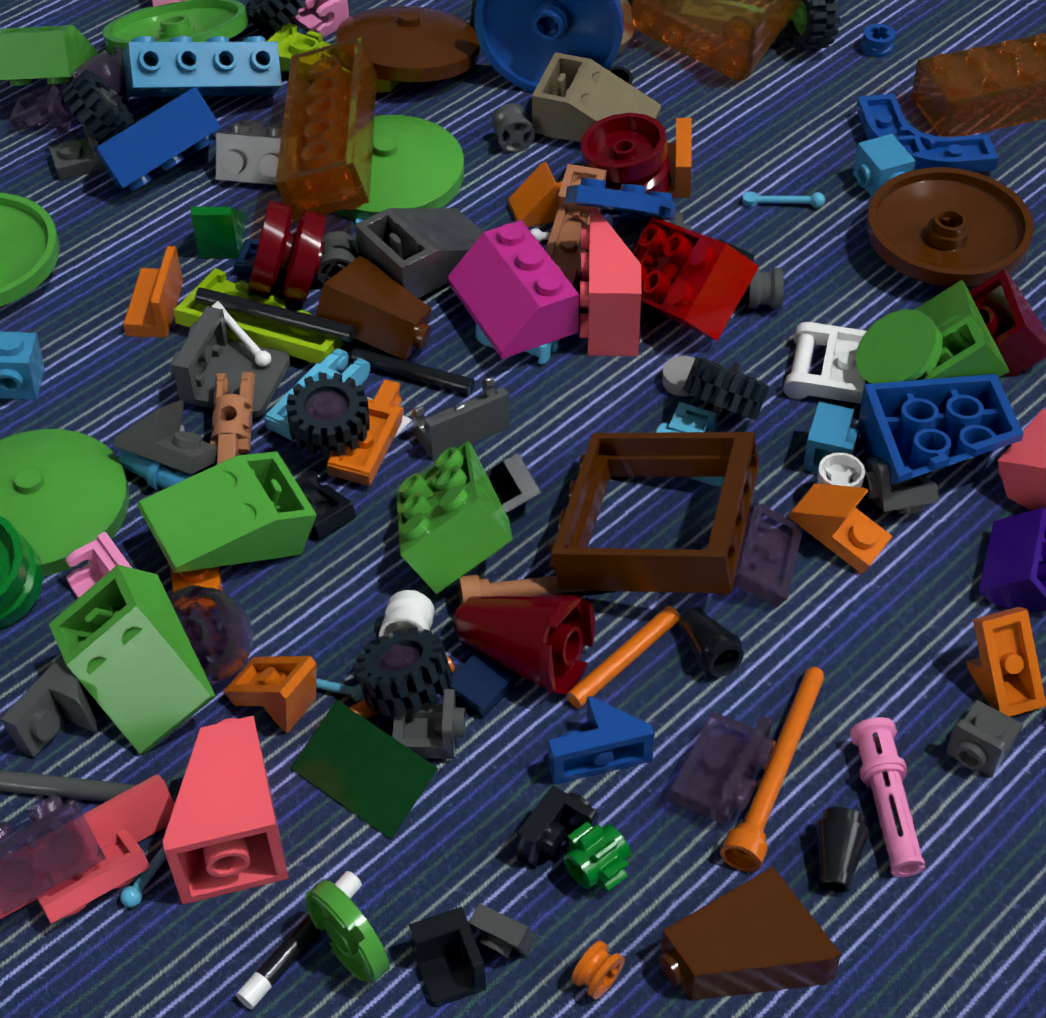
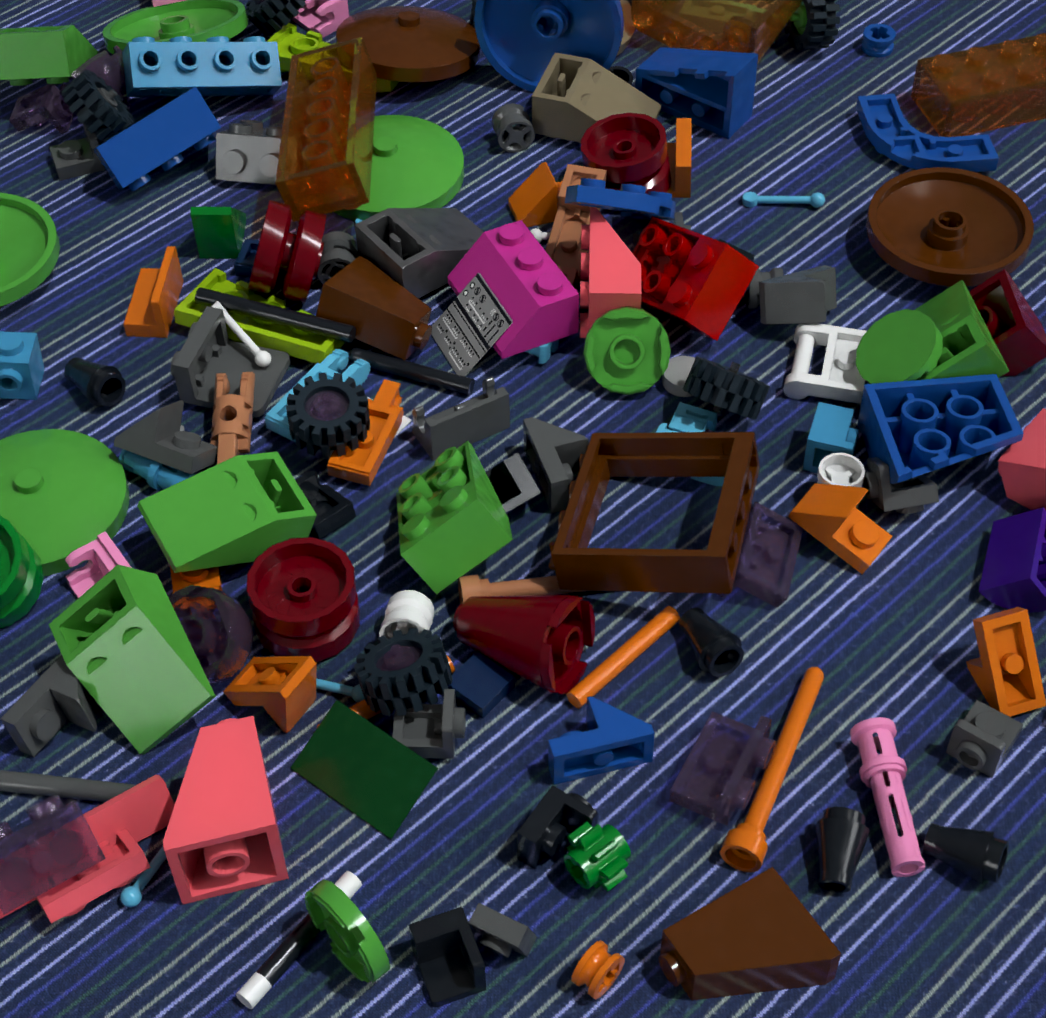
(97, 382): none -> black cone
(304, 598): none -> dark red wheel
(470, 325): none -> light grey sticker
(553, 458): none -> dark grey slope
(627, 350): none -> bright green tile
(701, 85): none -> blue wedge
(798, 296): none -> dark grey slope
(880, 161): dark azure brick -> none
(969, 851): none -> black cone

